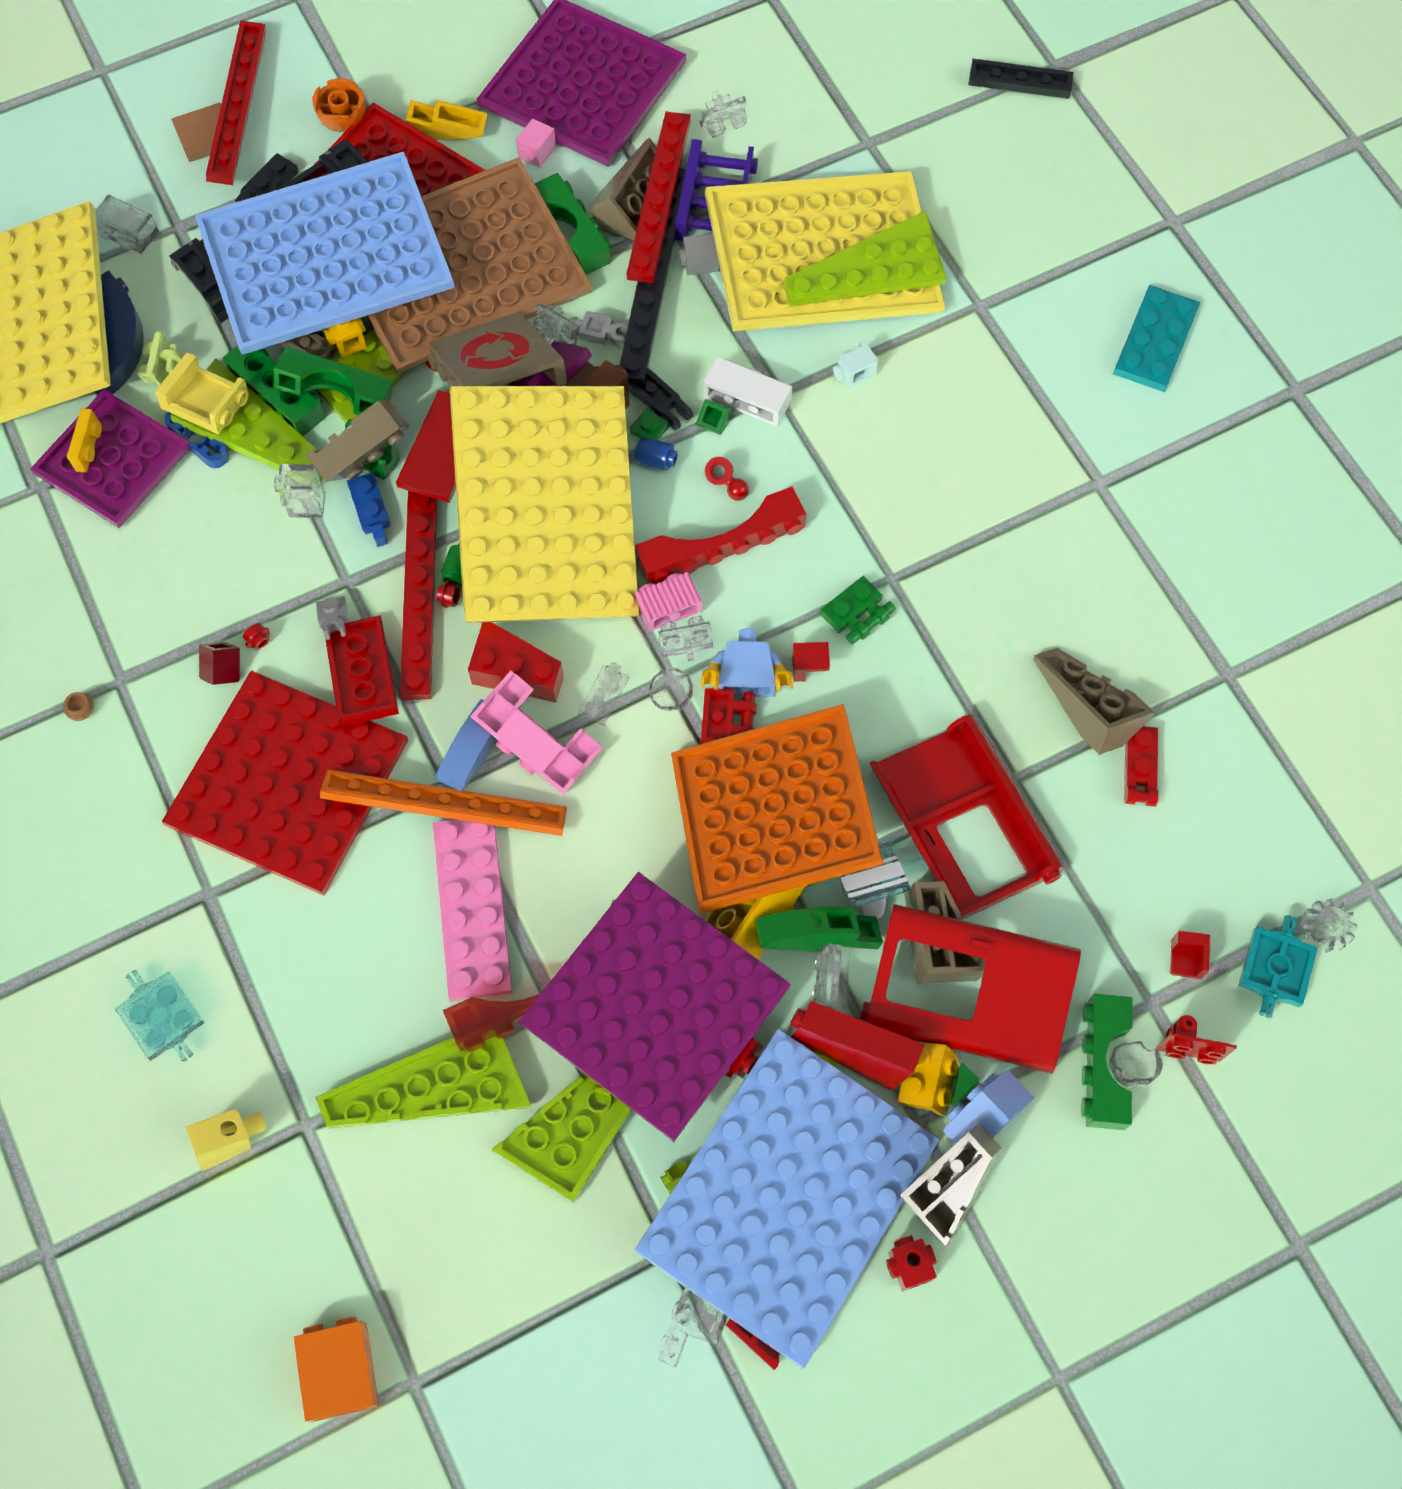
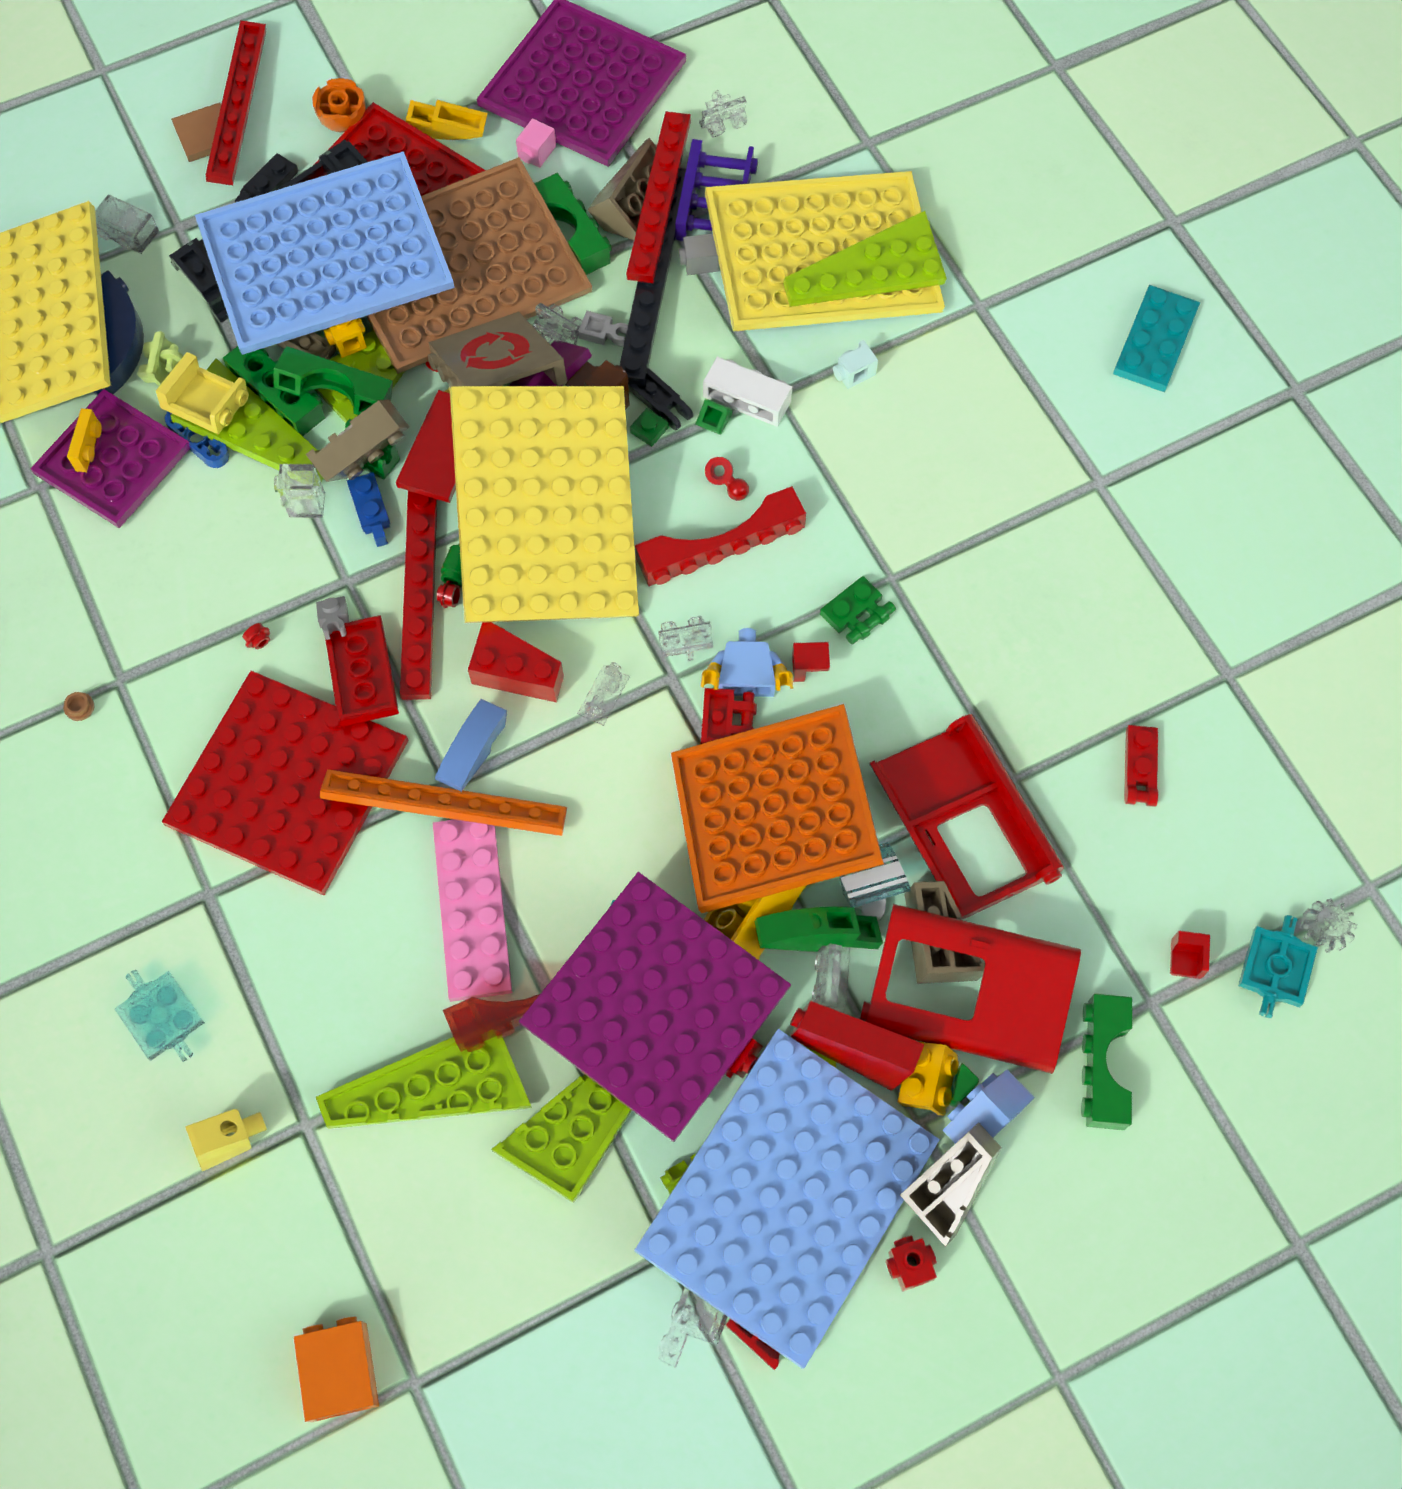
(219, 663): dark red panel -> none
(530, 741): bright pink bracket -> none
(655, 454): blue brick -> none
(668, 601): bright pink brick -> none
(671, 690): clear hair -> none
(1021, 78): black plate -> none
(1096, 708): dark tan wedge -> none
(1135, 1065): clear hair -> none
(1182, 1042): red hinge -> none

